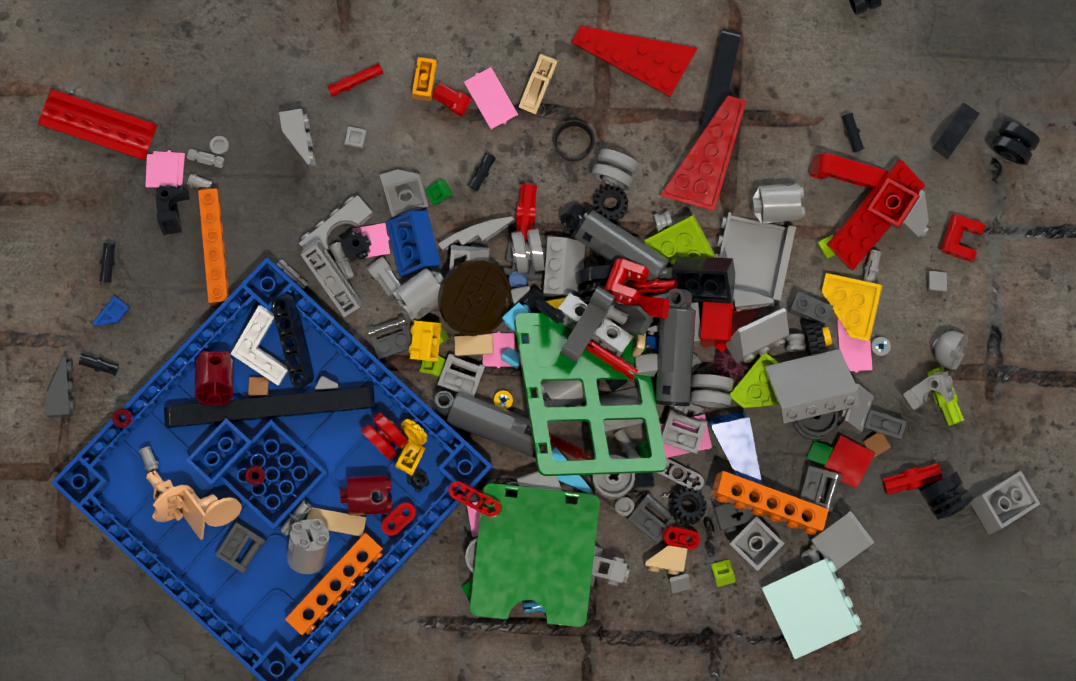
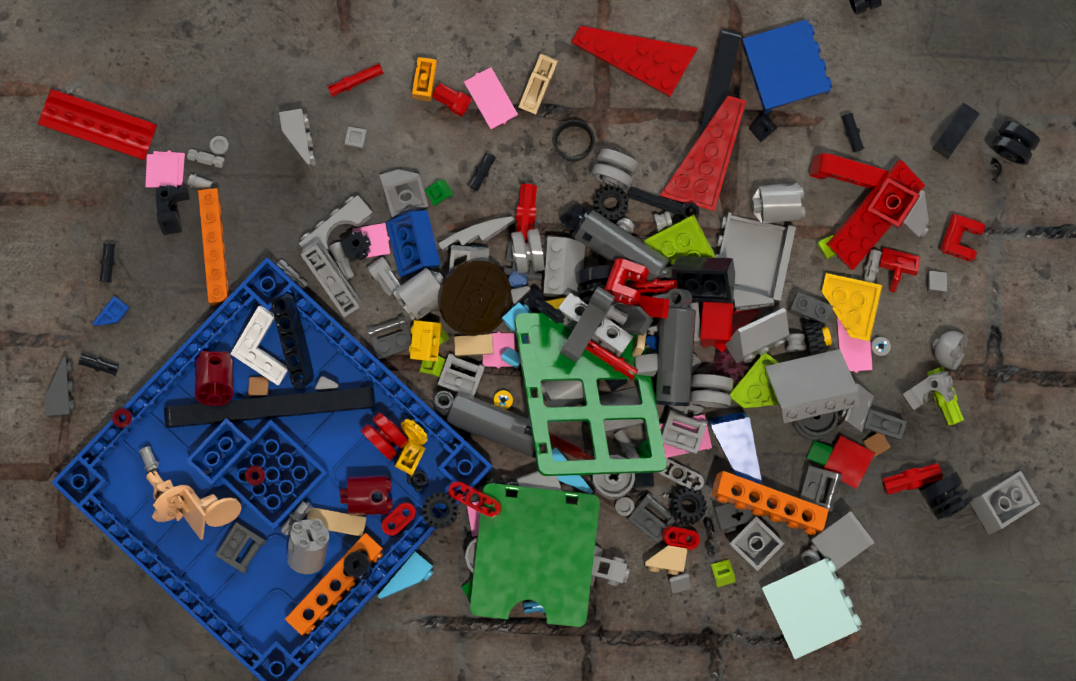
(358, 566): none -> black wheel
(411, 574): none -> medium azure slope
(440, 522): none -> black tyre
(626, 225): none -> light grey plate
(662, 203): none -> black axle
(763, 128): none -> black slope
(786, 65): none -> blue panel
(900, 263): none -> red plate

